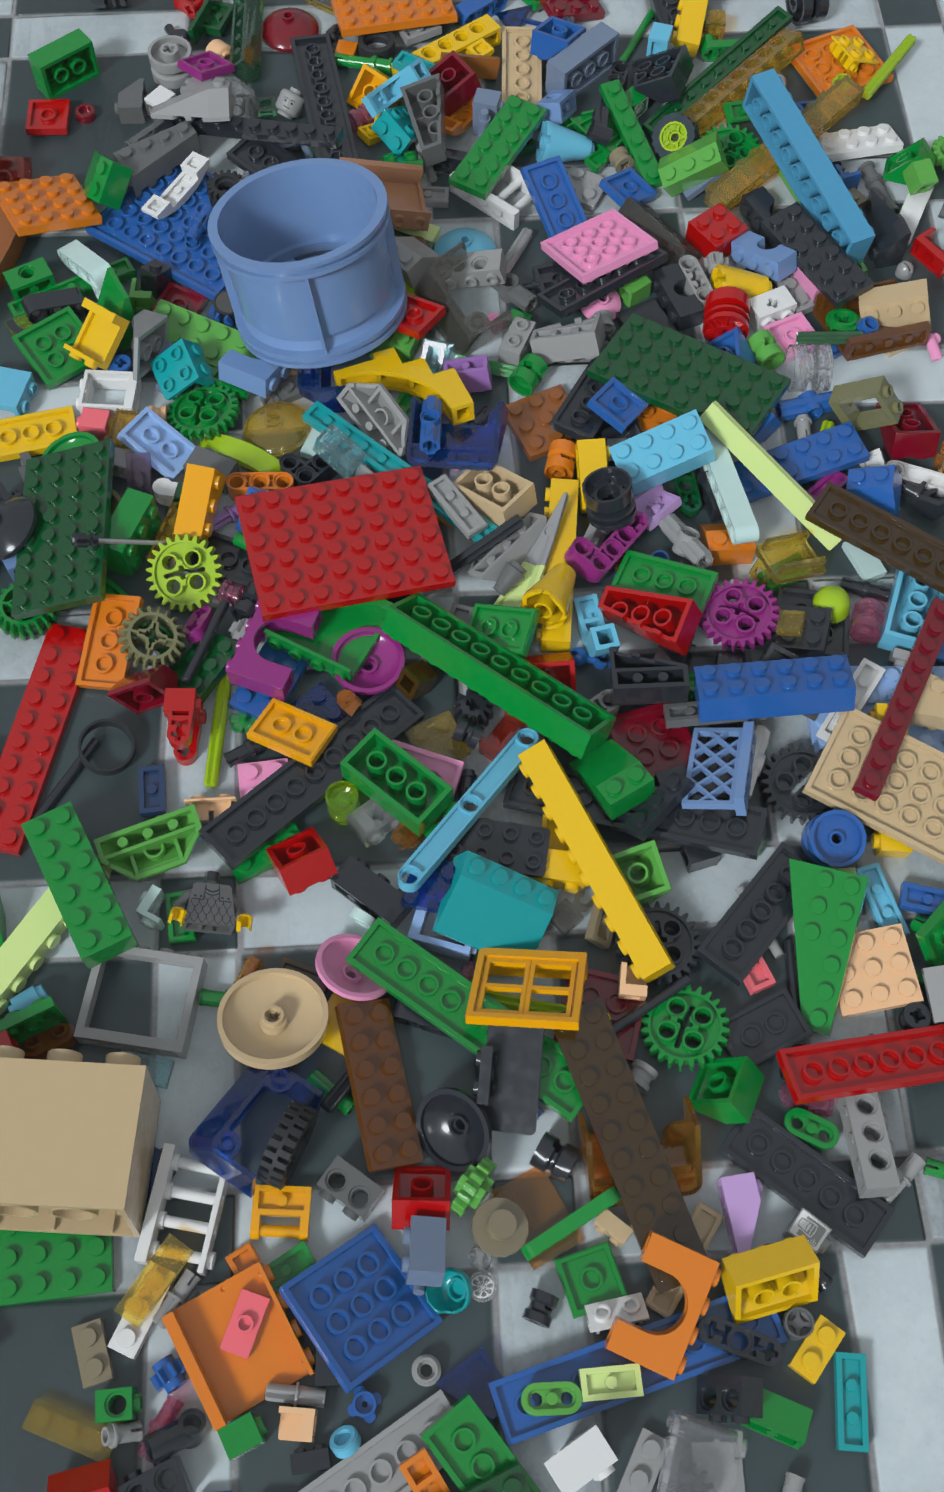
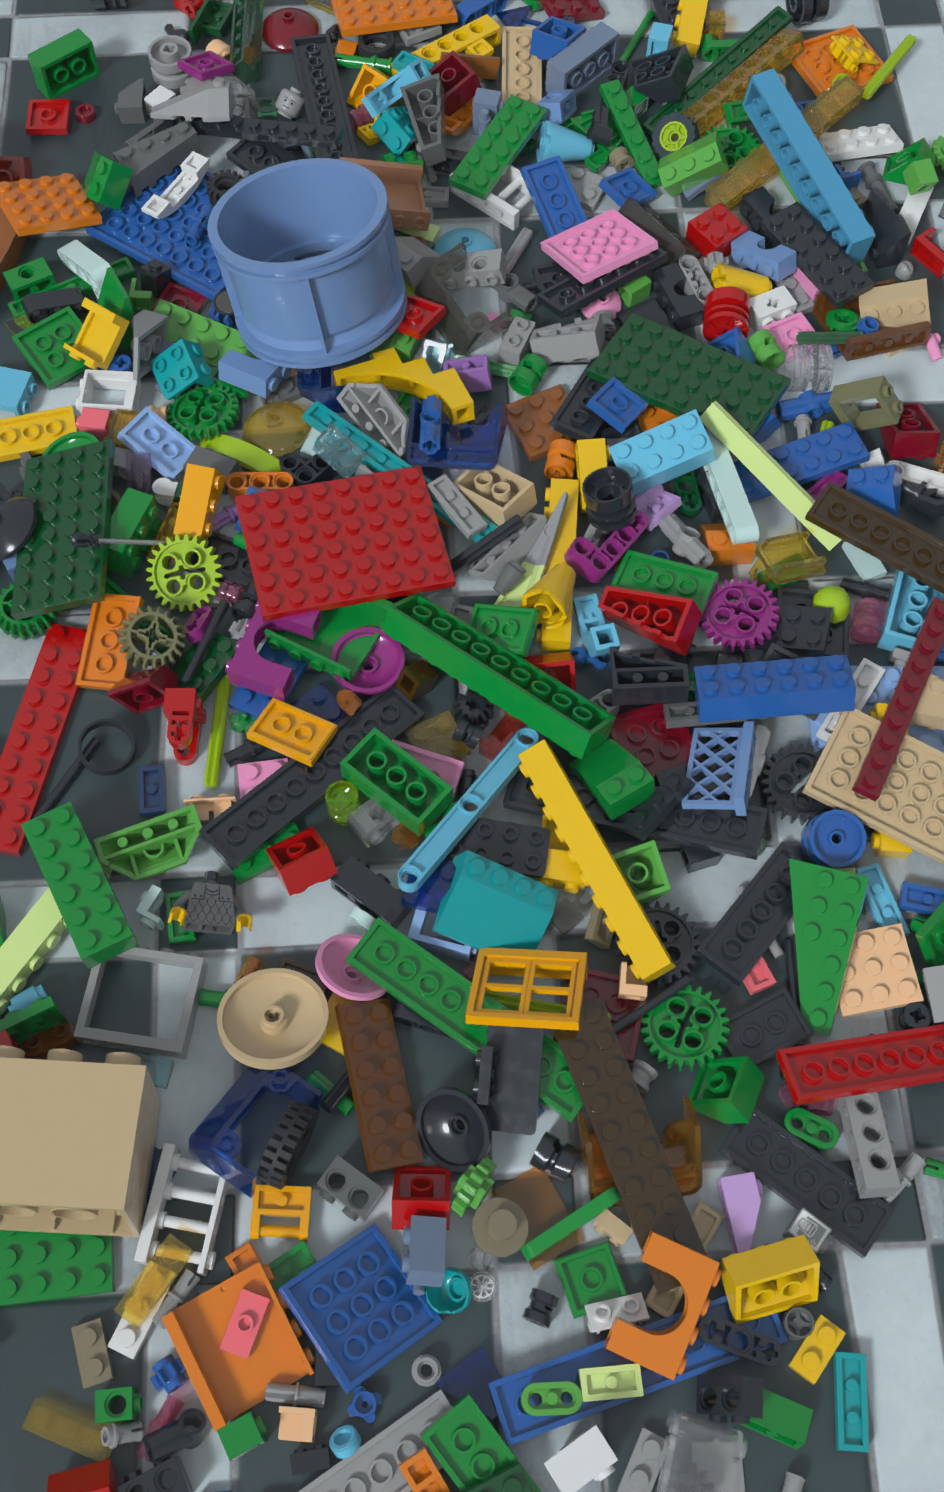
(790, 623): clear yellow tile -> none

